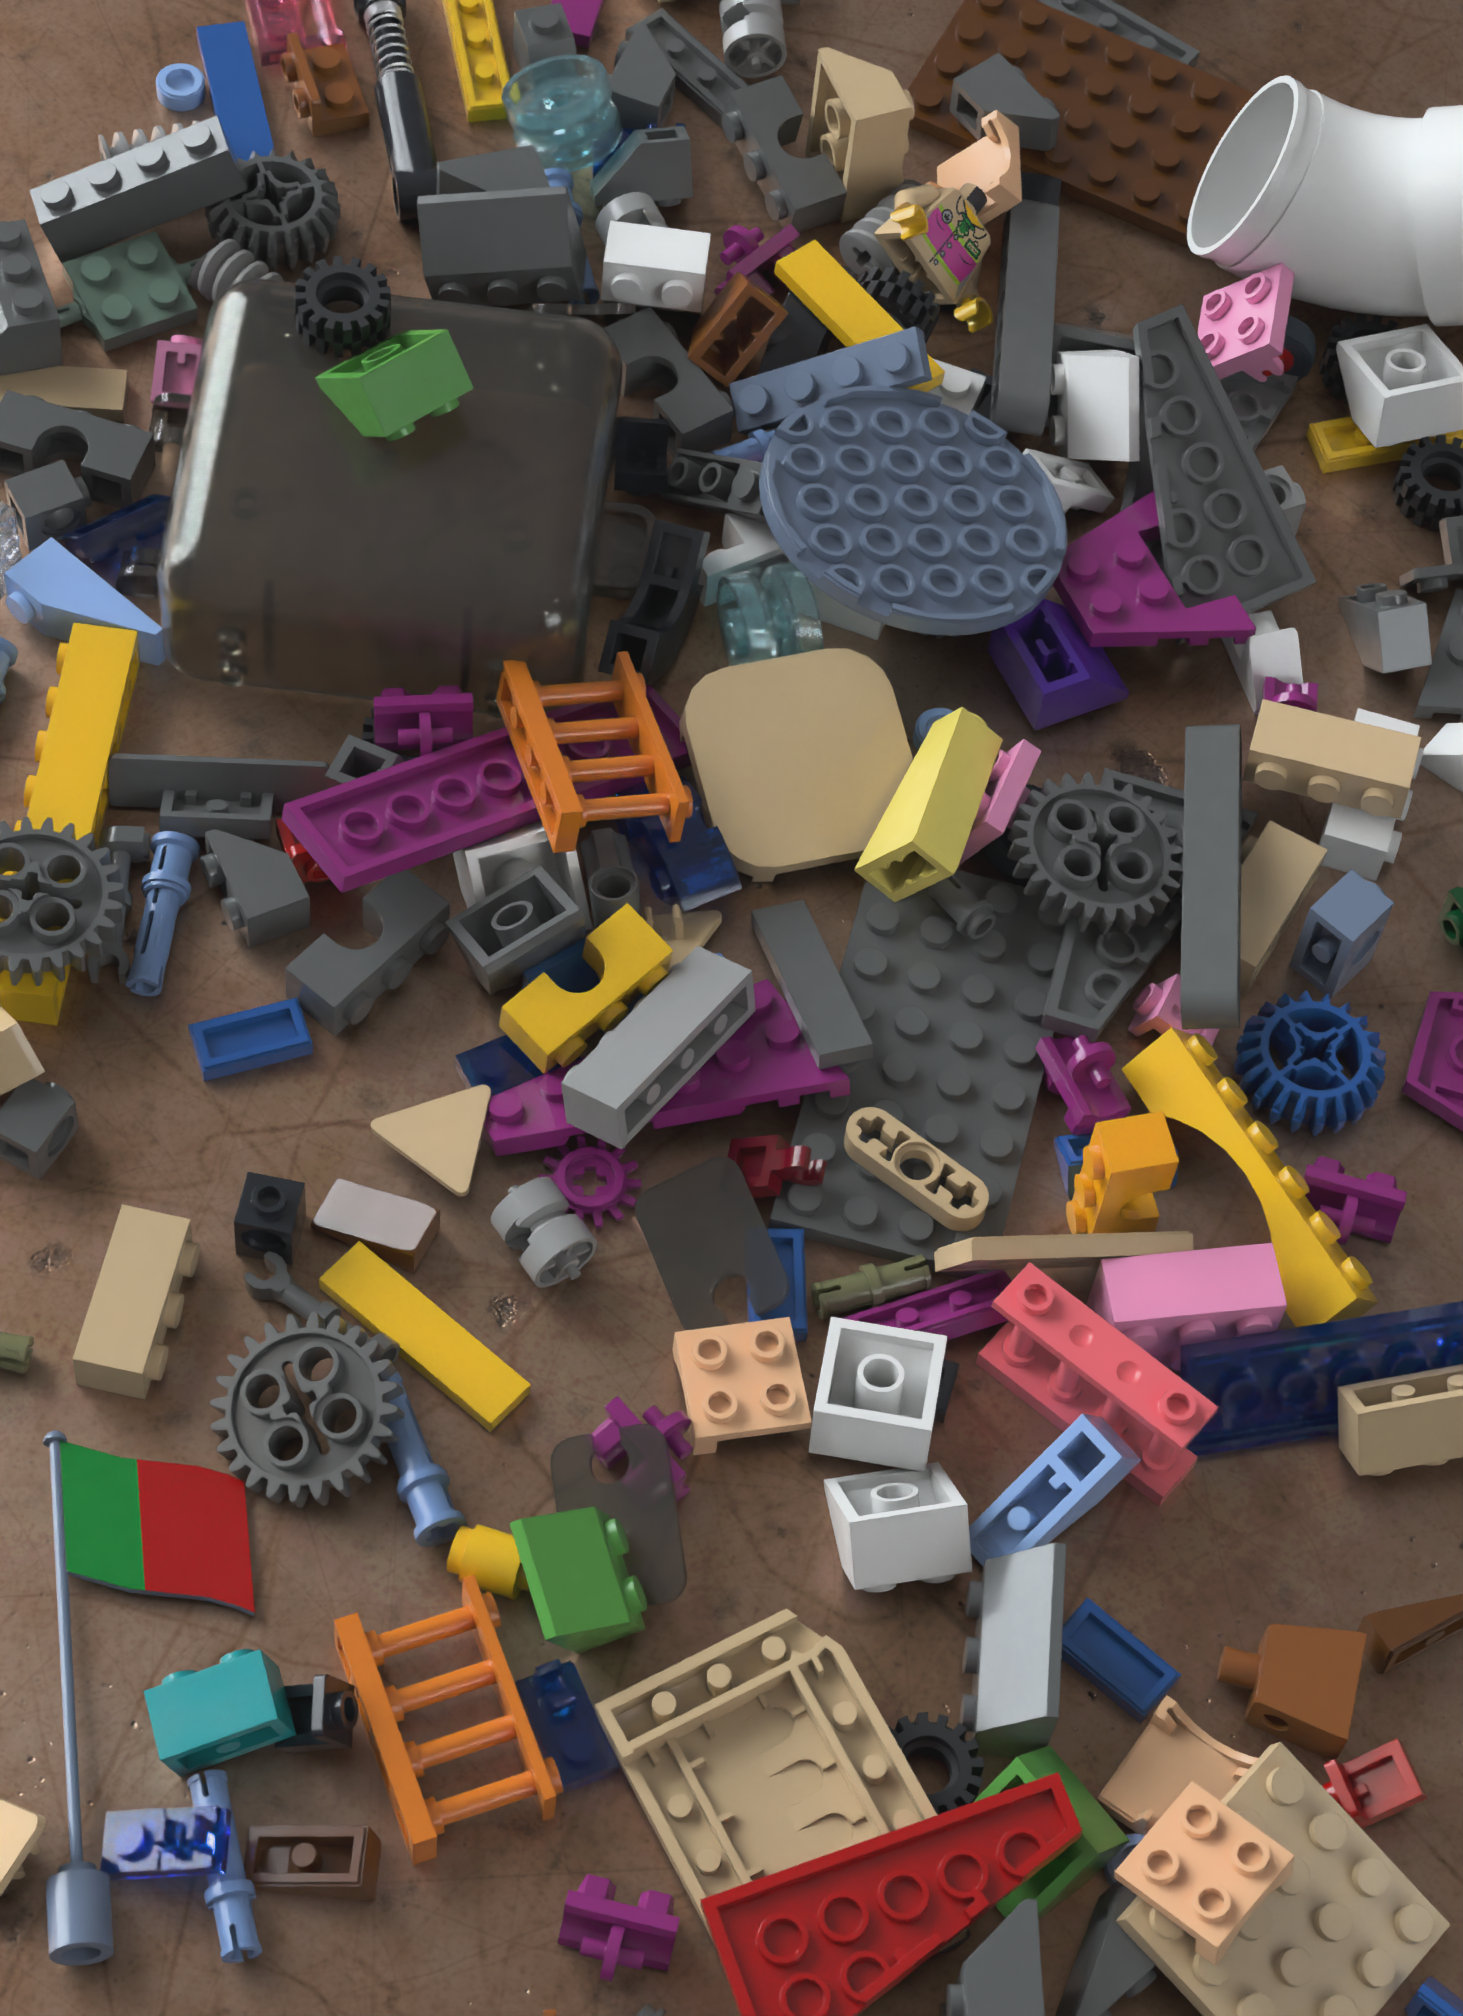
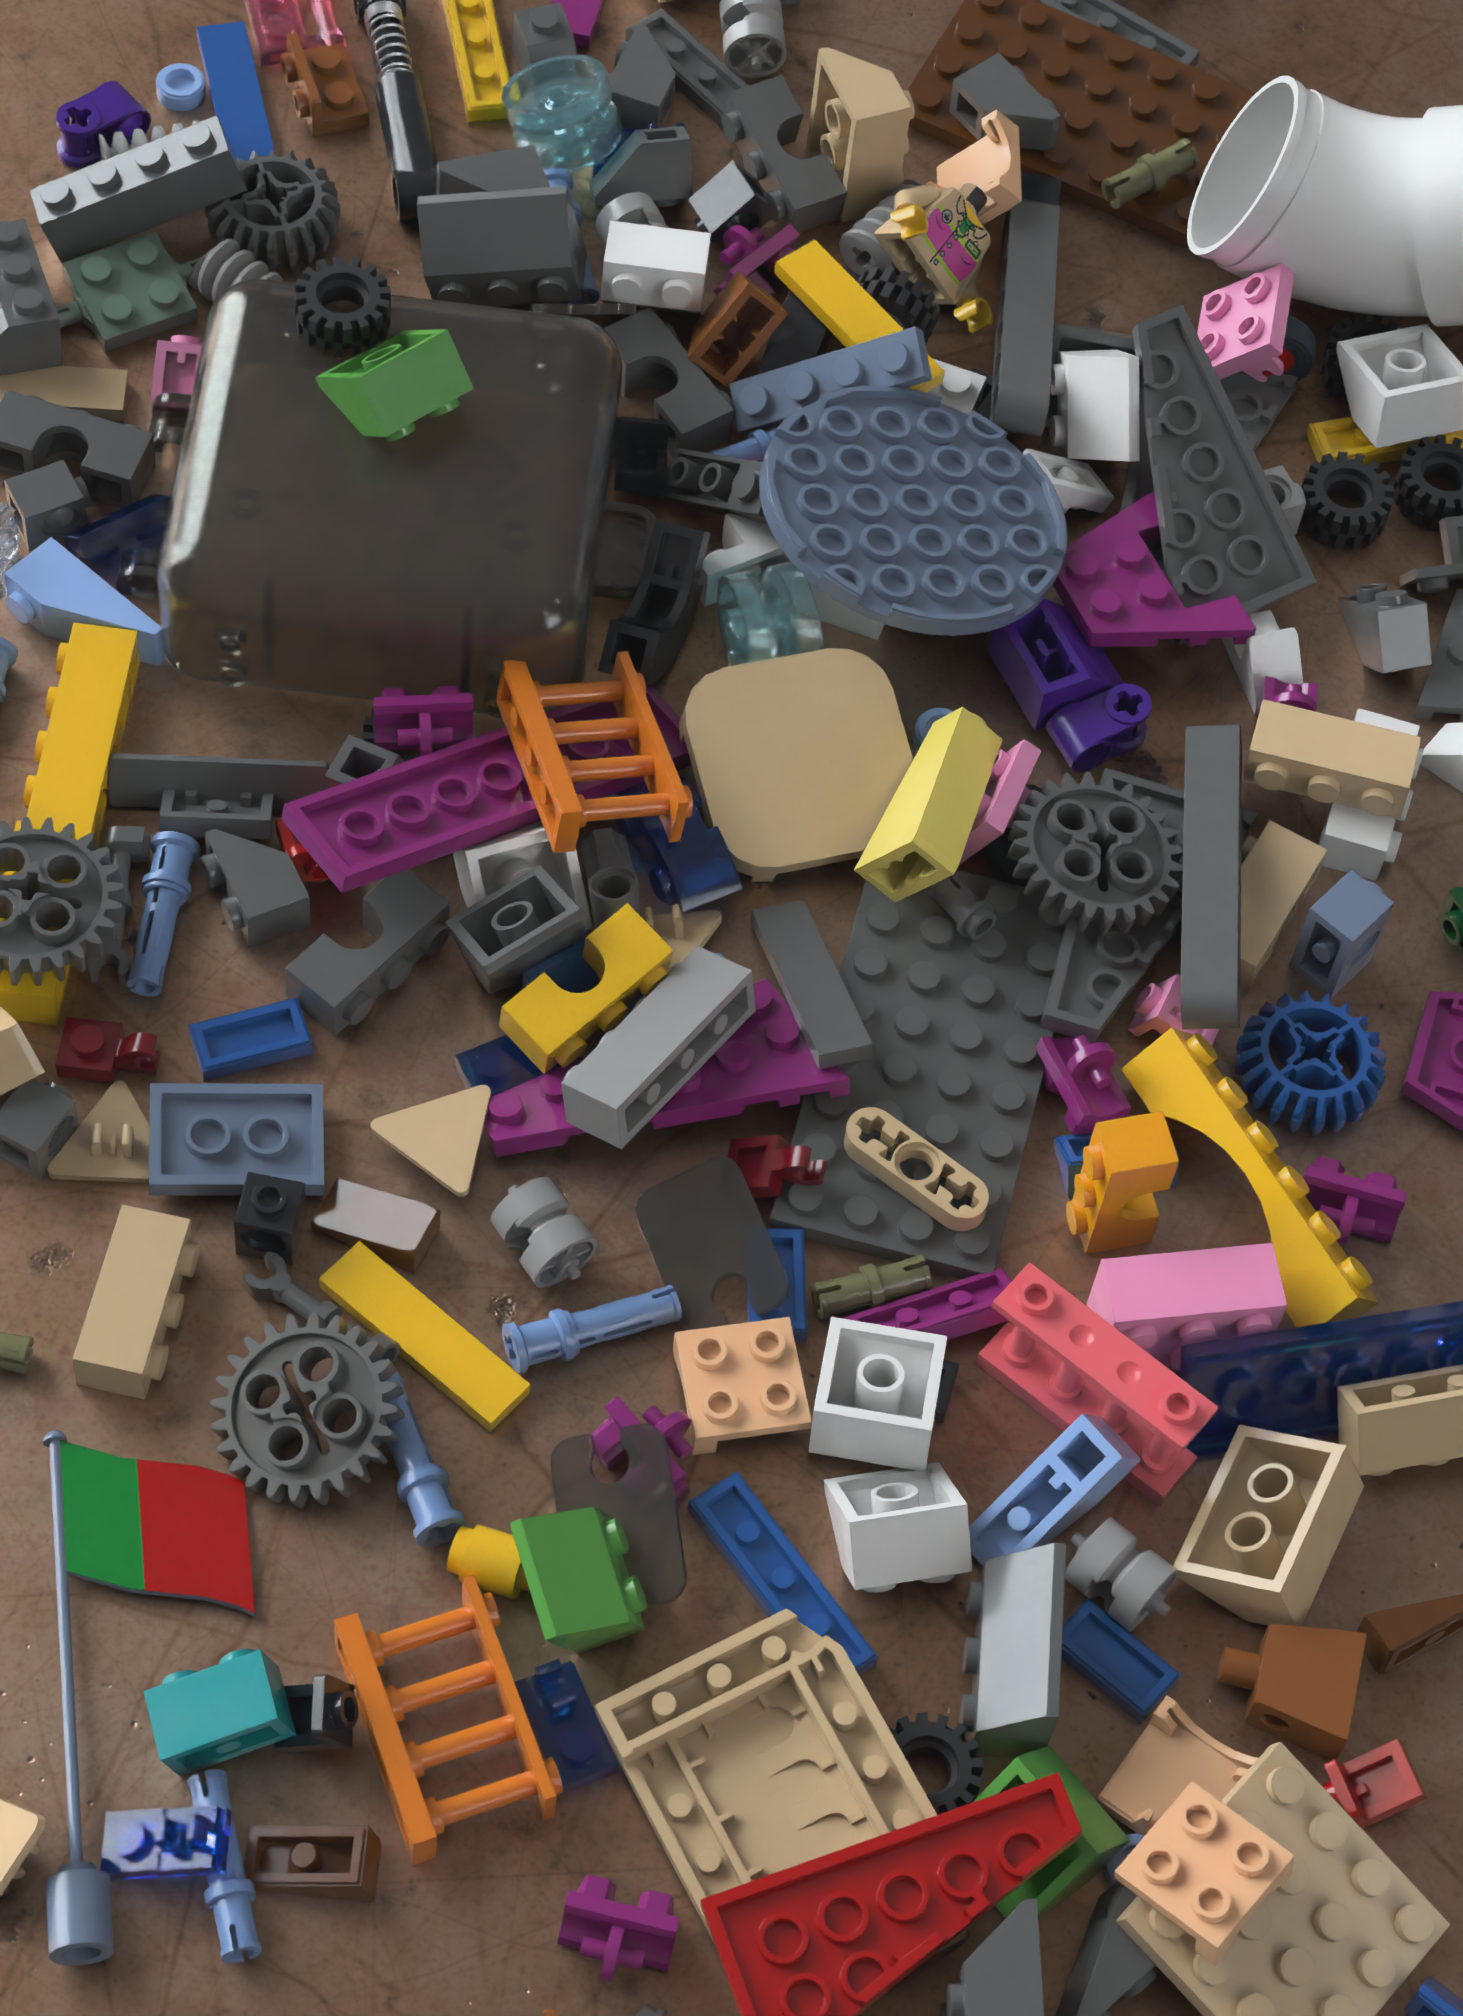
(98, 1048): none -> dark red plate
(101, 112): none -> dark purple piece
(108, 1143): none -> tan piece
(218, 1132): none -> sand blue plate
(567, 1332): none -> medium blue pin
(607, 1170): magenta gear -> none
(731, 200): none -> brick
(772, 1565): none -> blue tile
(1055, 1250): tan tile -> none
(1101, 726): none -> dark purple piece
(1114, 1569): none -> light grey wheel
(1150, 173): none -> olive pin
(1270, 1525): none -> tan slope
(1354, 480): none -> black tyre

